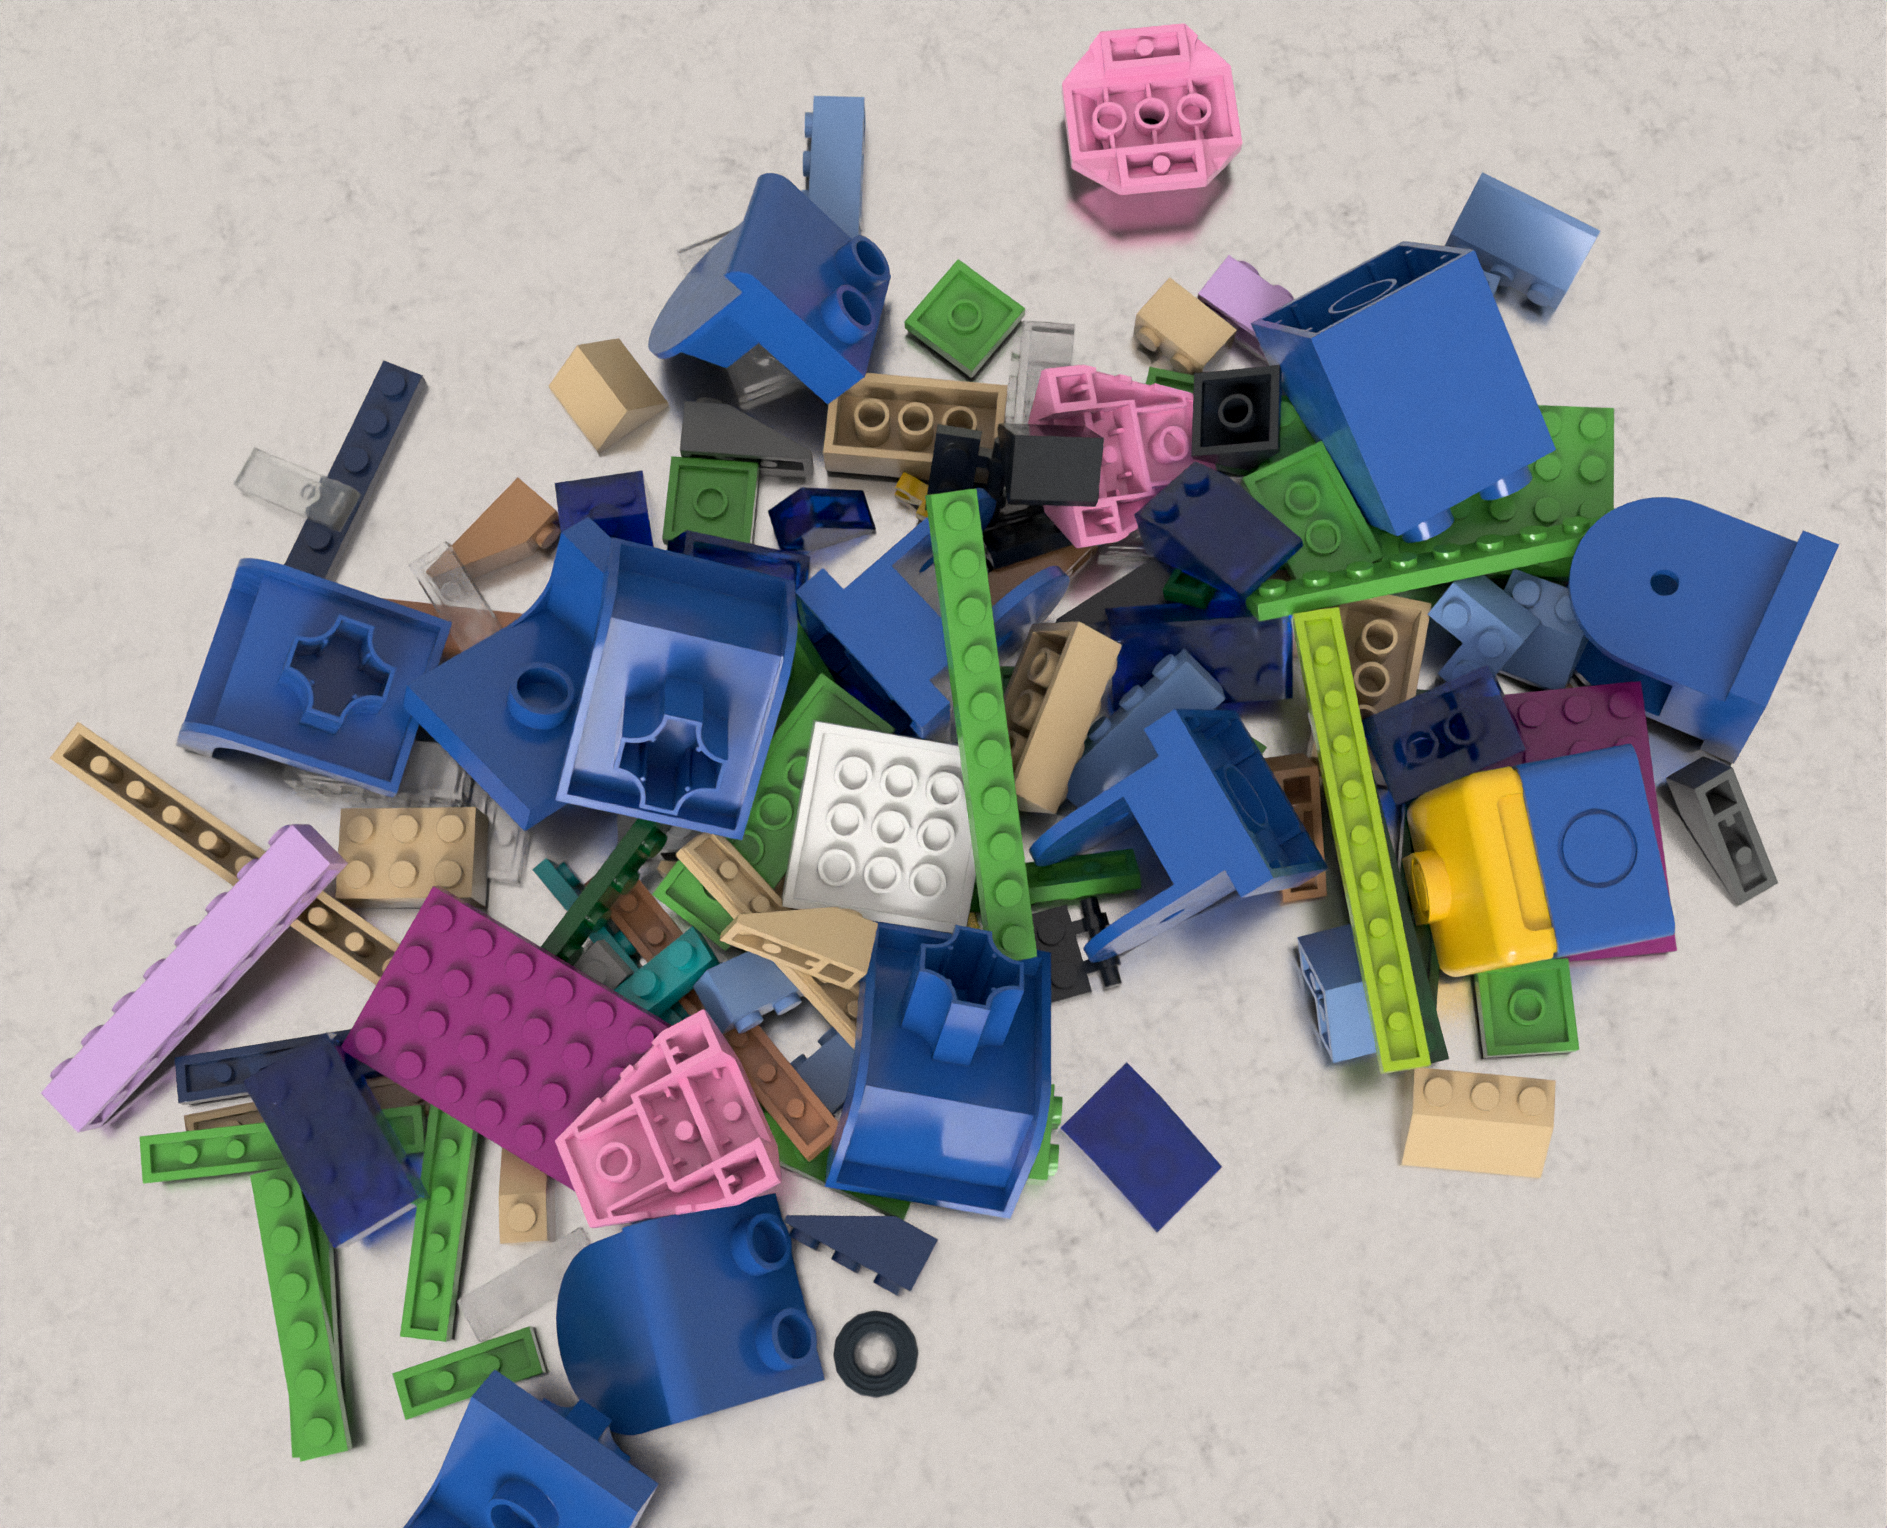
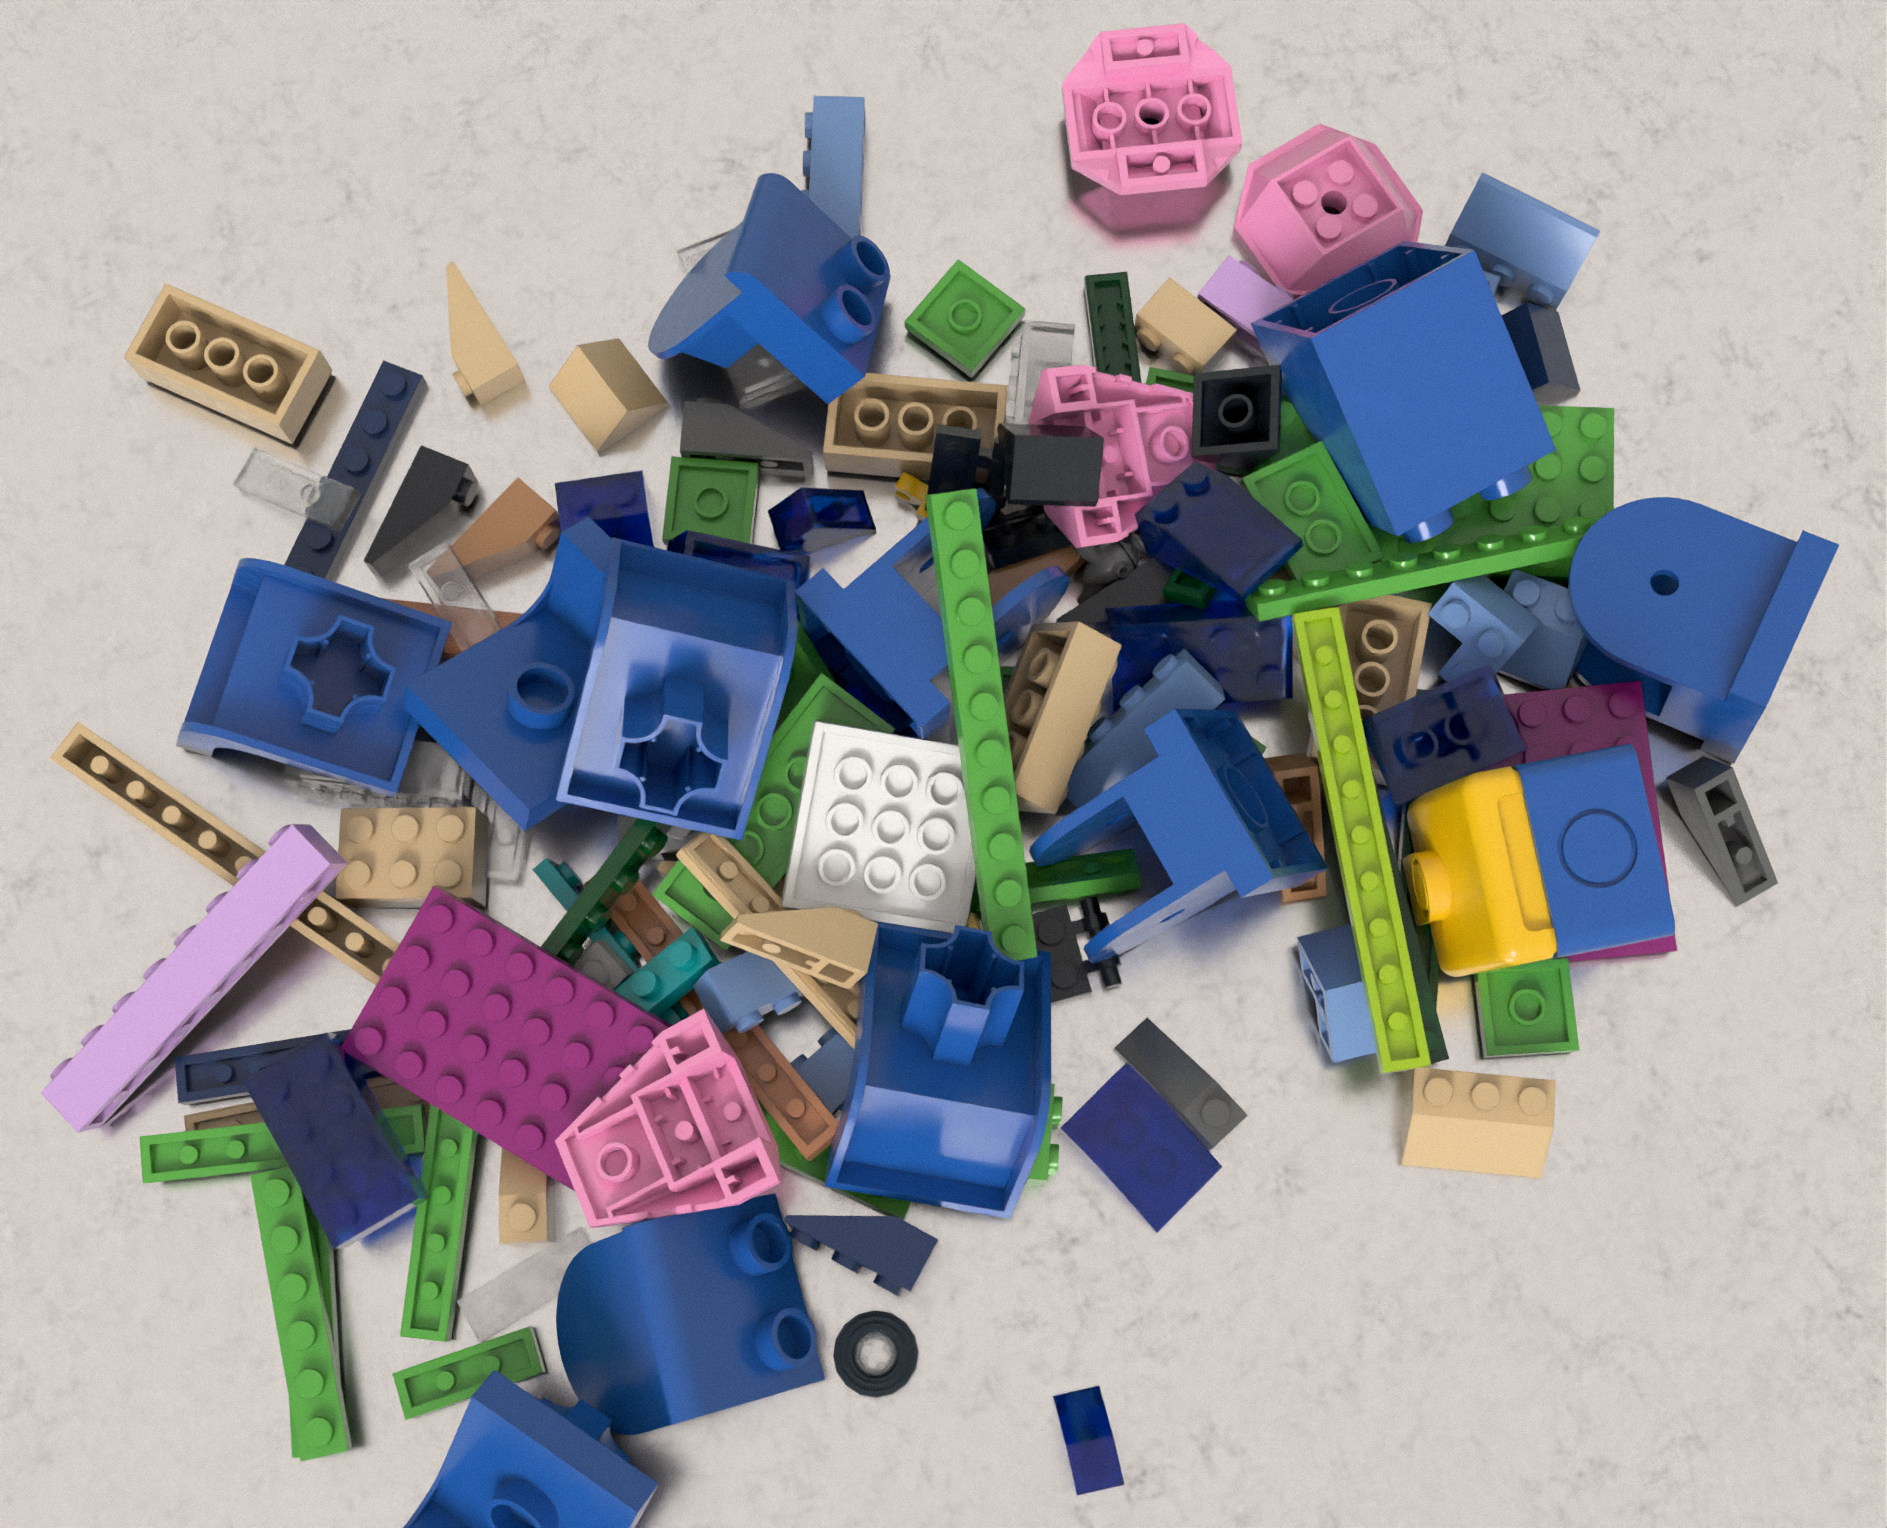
(228, 363): none -> tan brick
(423, 506): none -> black slope
(476, 346): none -> tan slope
(1088, 1440): none -> clear blue slope
(1109, 563): none -> dark grey piece
(1112, 324): none -> dark green plate
(1181, 1083): none -> dark grey slope
(1284, 217): none -> bright pink piece
(1542, 351): none -> dark blue slope

